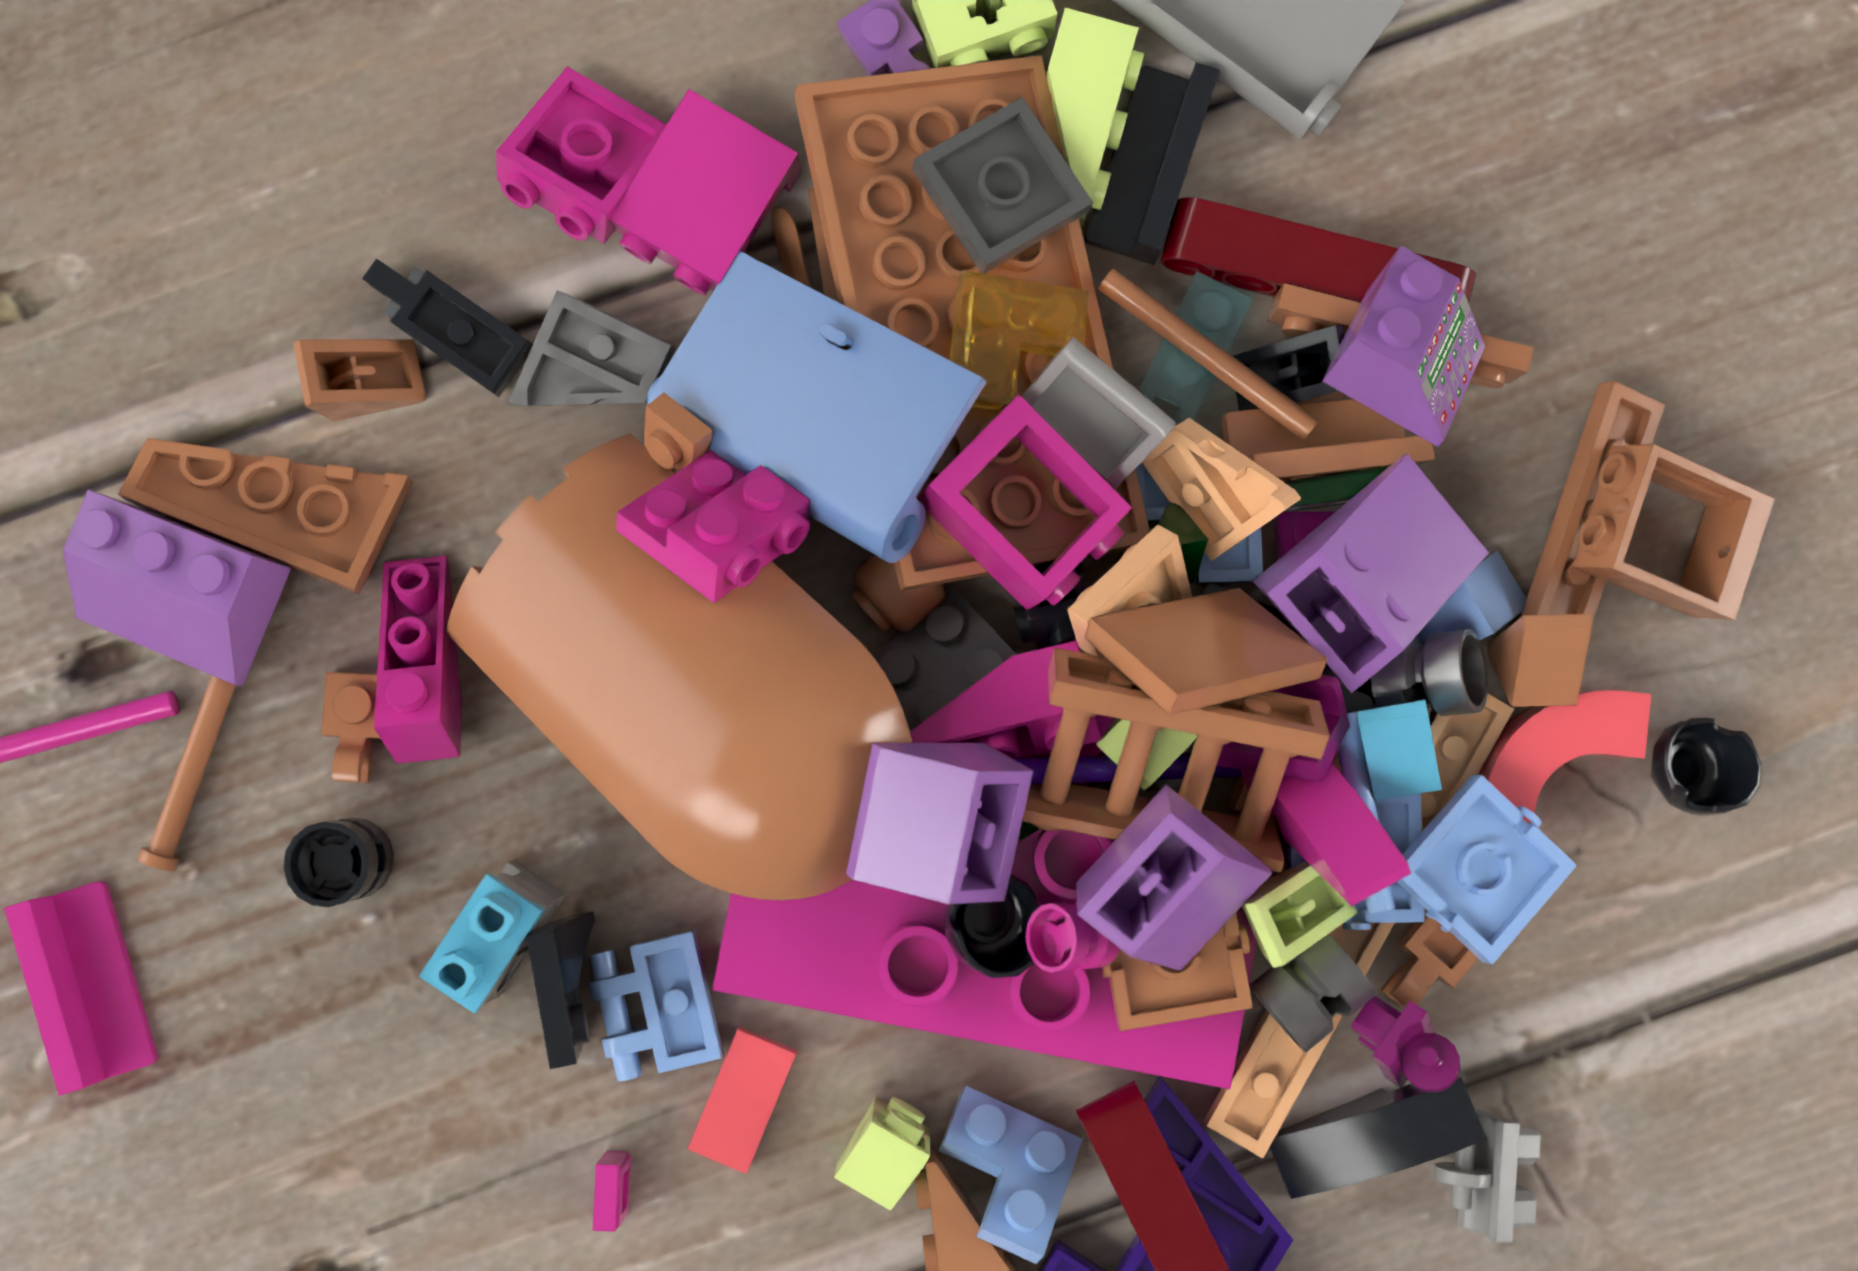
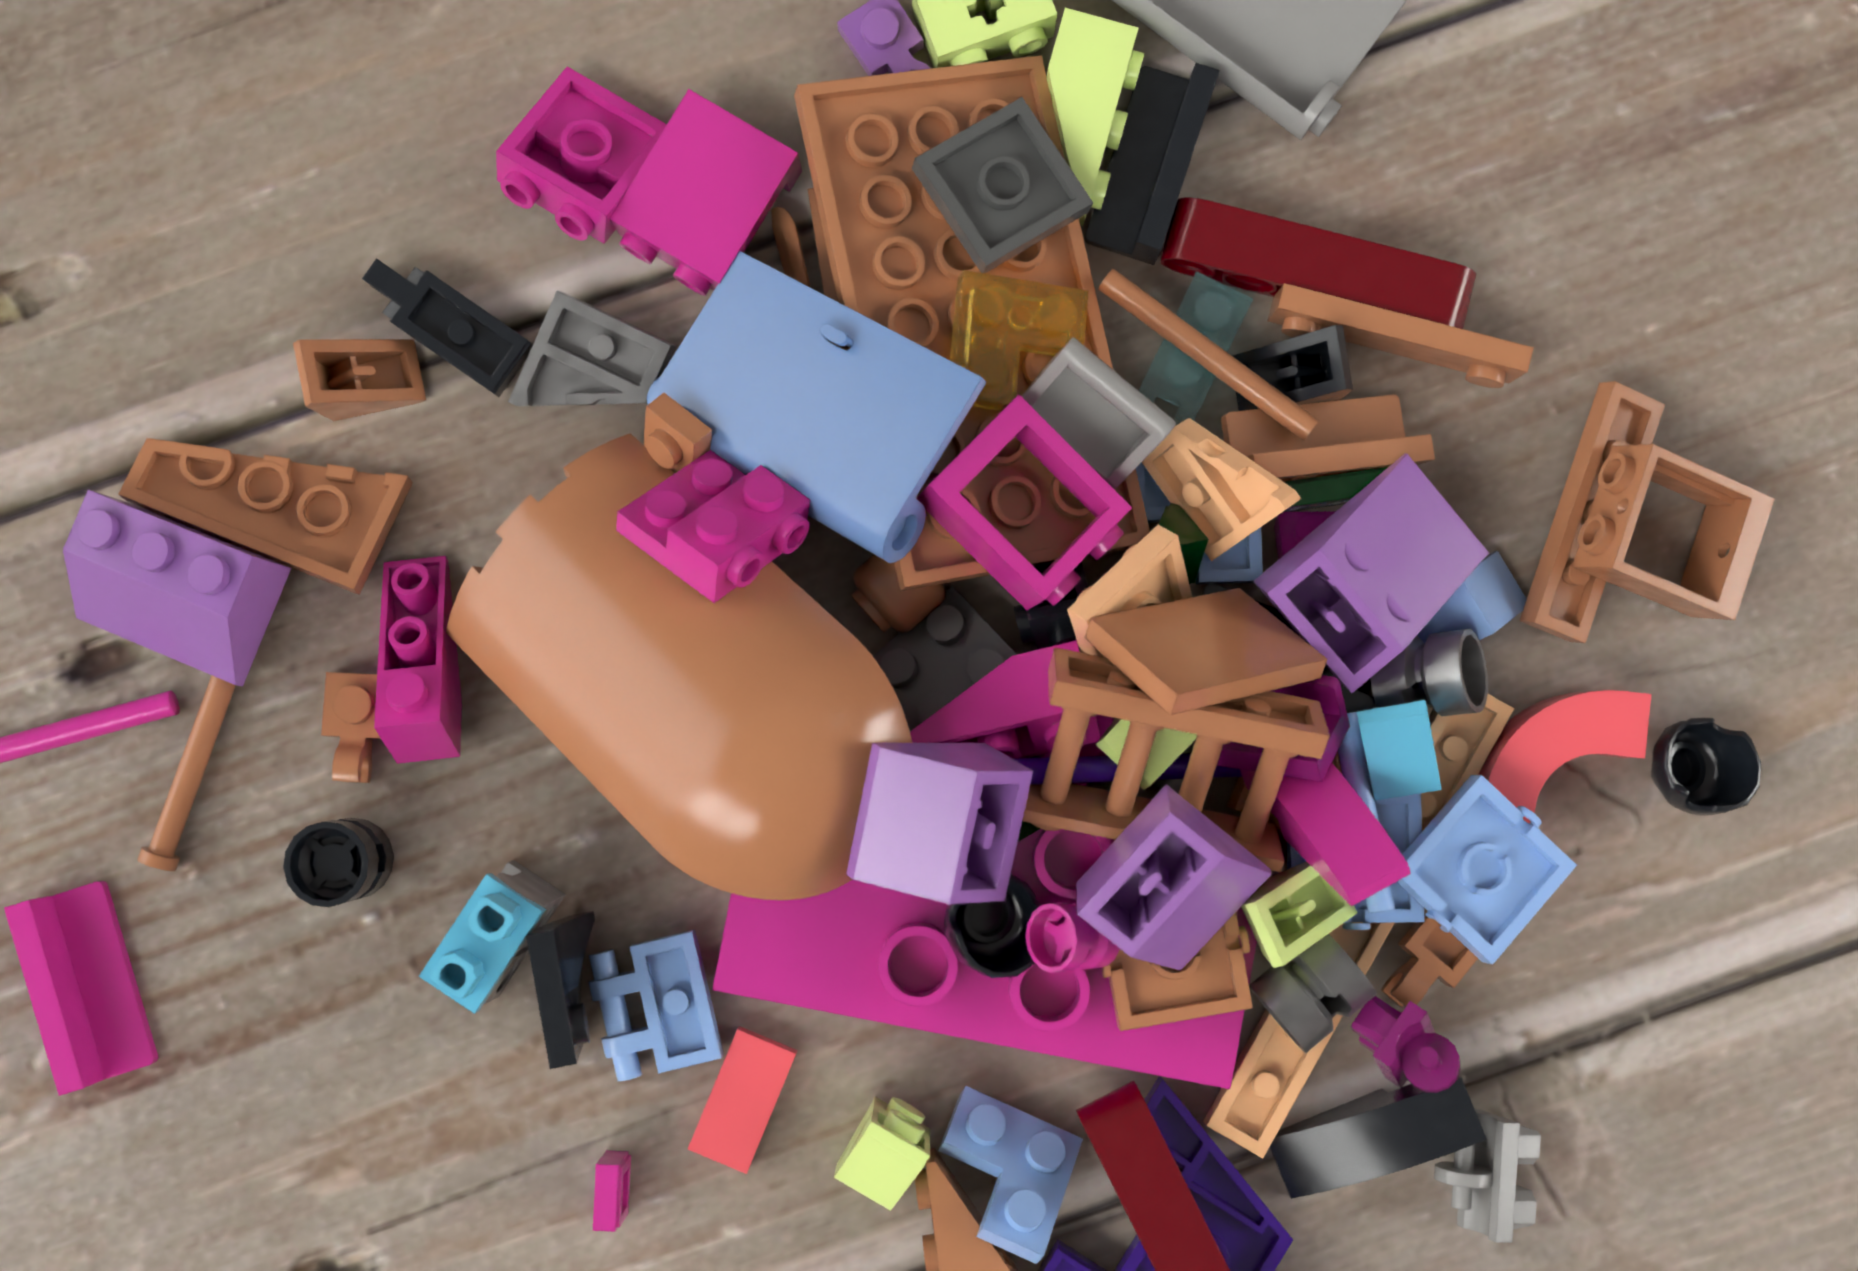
(1410, 347): medium lavender slope -> none
(1542, 659): nougat slope -> none

